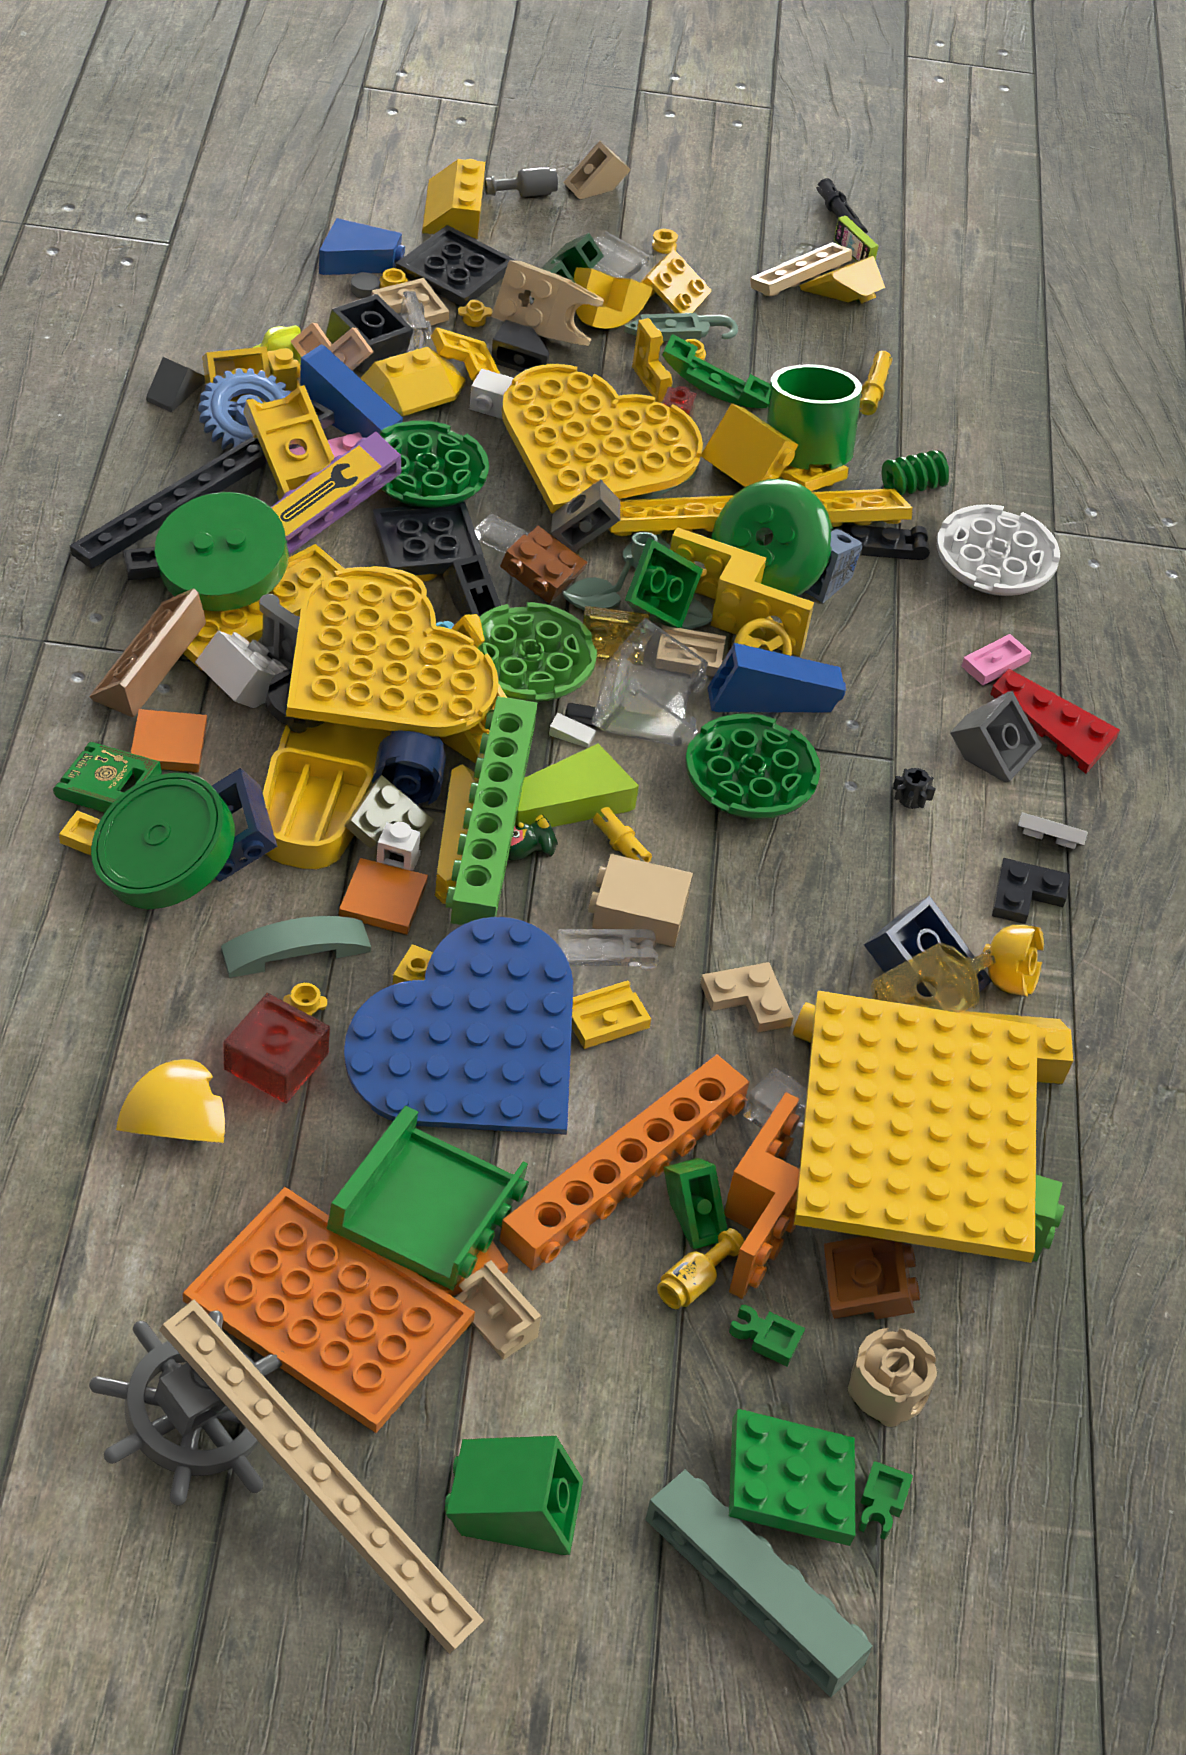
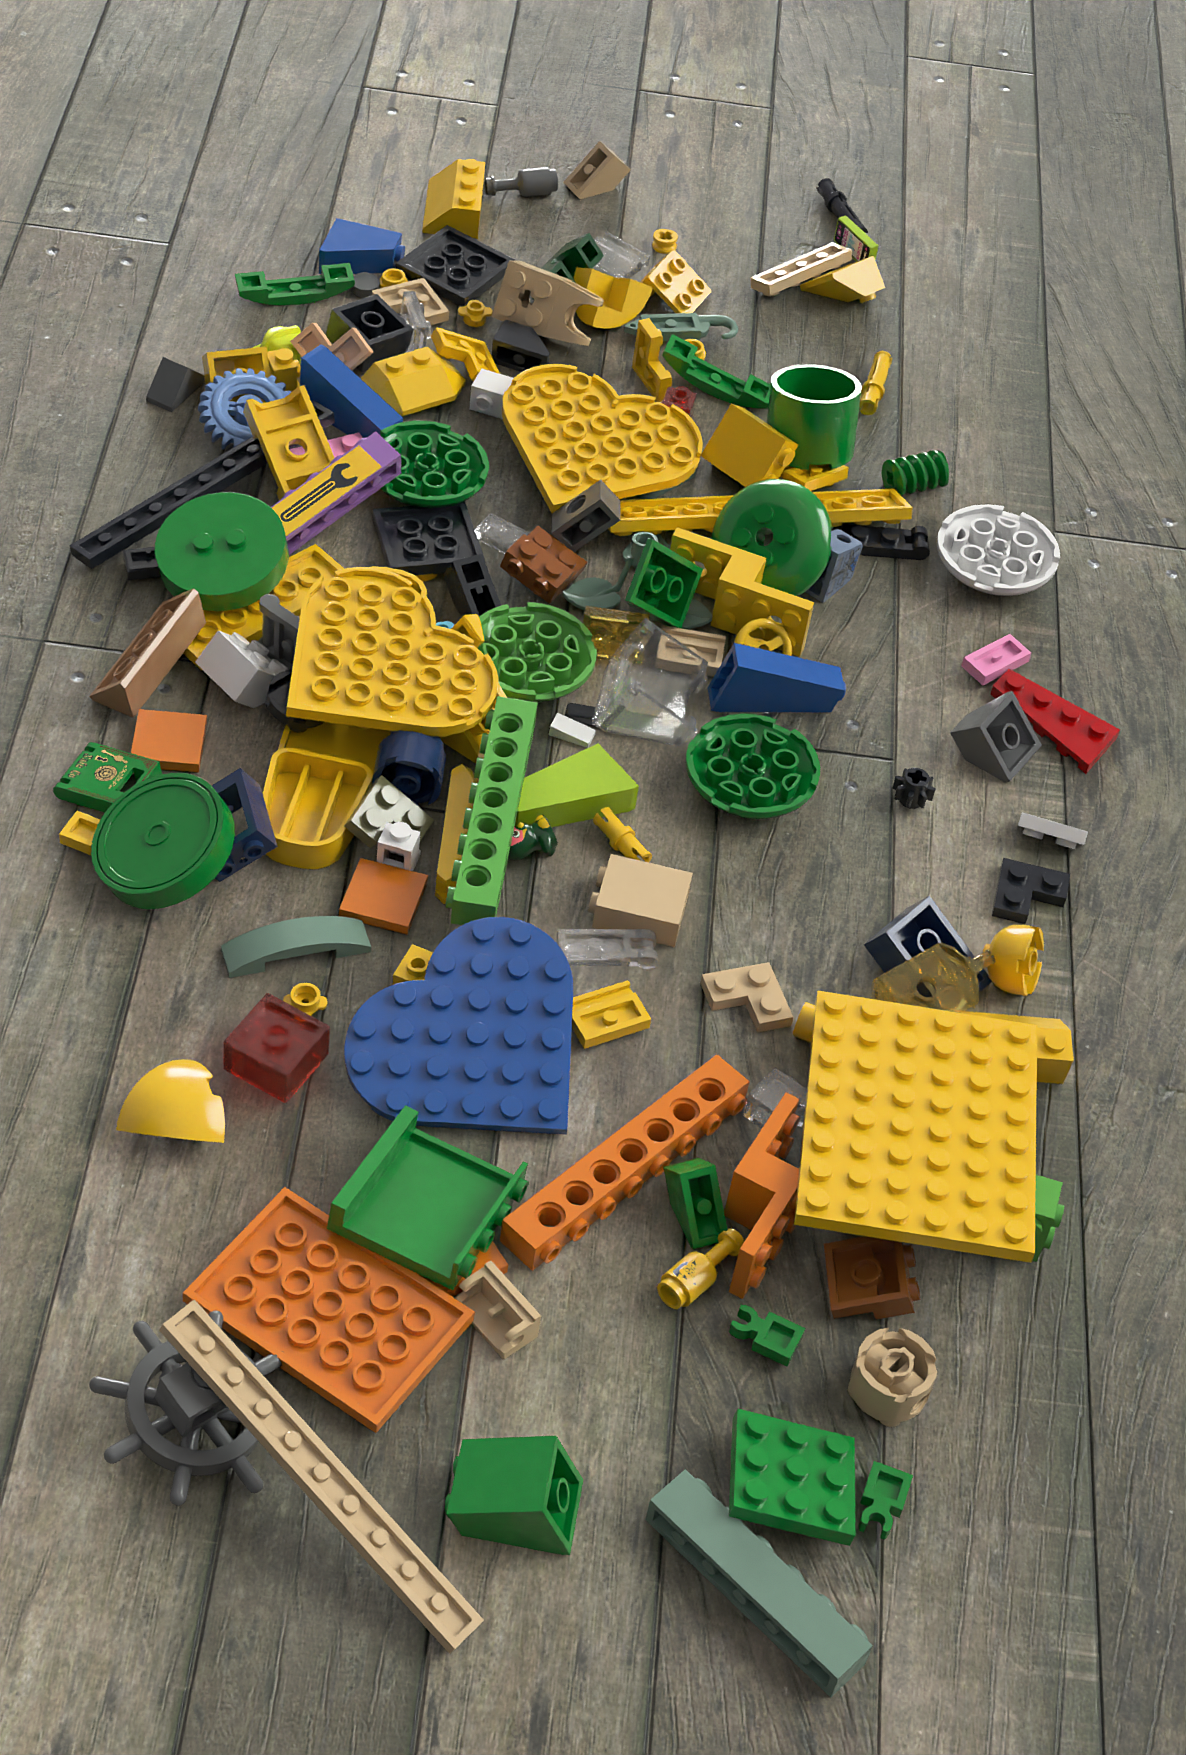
(297, 290): none -> green slope

